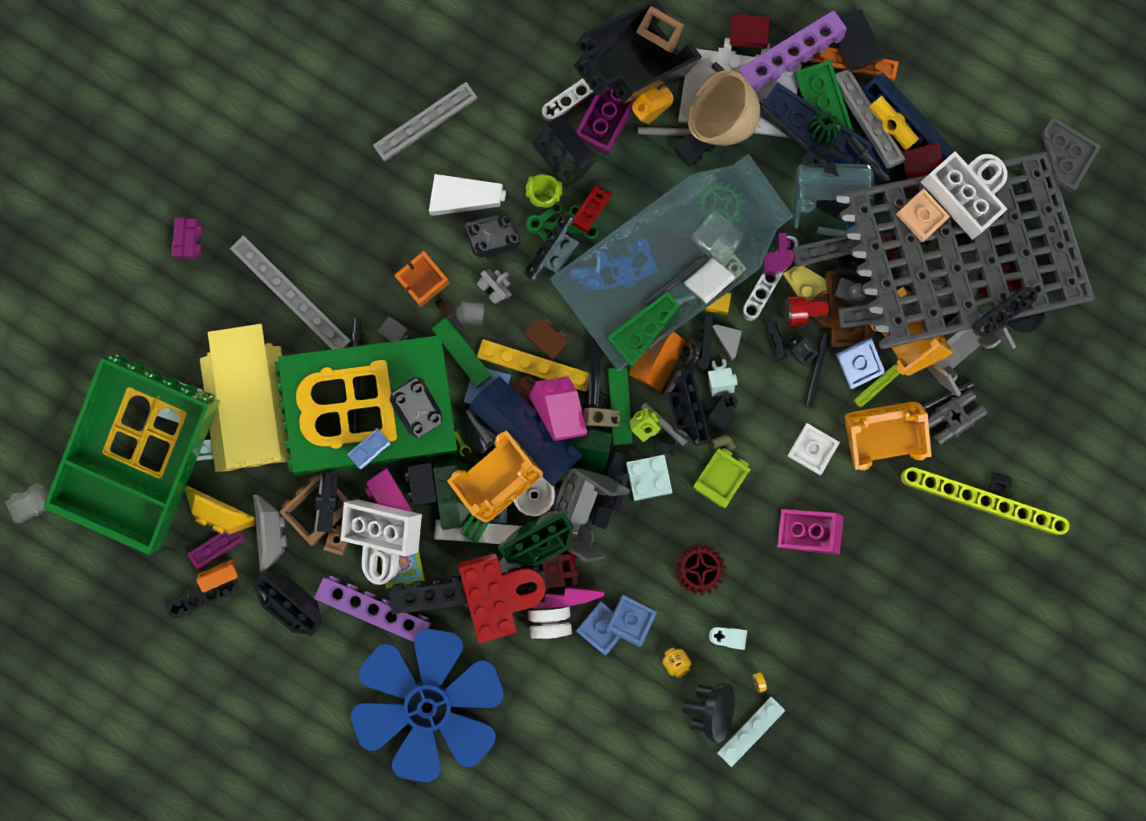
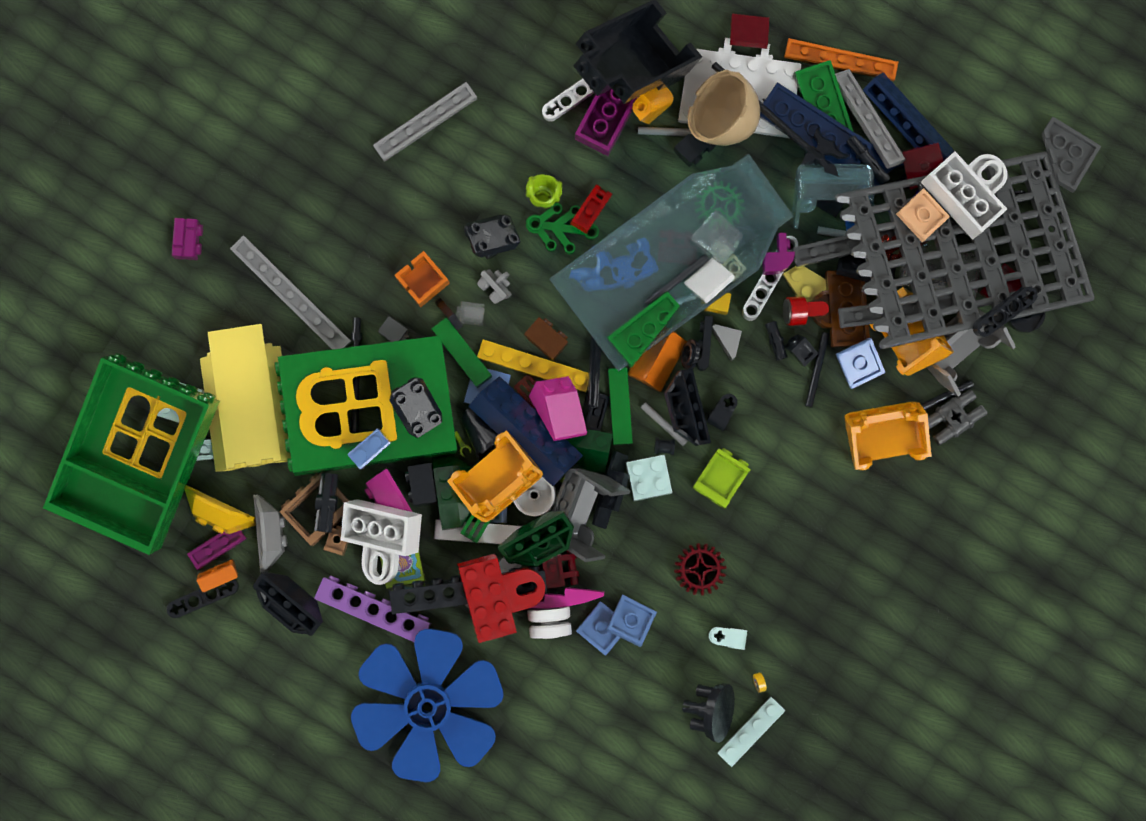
(27, 504): clear brick -> none
(462, 195): white slope -> none
(555, 249): black bracket -> none
(564, 151): black brick -> none
(601, 417): dark tan leg -> none
(643, 29): medium nougat tile -> none
(645, 424): lime brick -> none
(676, 662): yellow head -> none
(721, 380): light aqua brick -> none
(724, 441): olive arm -> none
(810, 531): dark pink slope -> none
(813, 449): white tile -> none
(824, 127): dark green gear -> none
(829, 23): medium lavender brick -> none
(852, 293): dark grey tile -> none
(859, 44): black tile -> none
(877, 386): lime axle -> none
(901, 132): yellow piece -> none
(993, 504): neon yellow beam -> none
(999, 484): black slope -> none

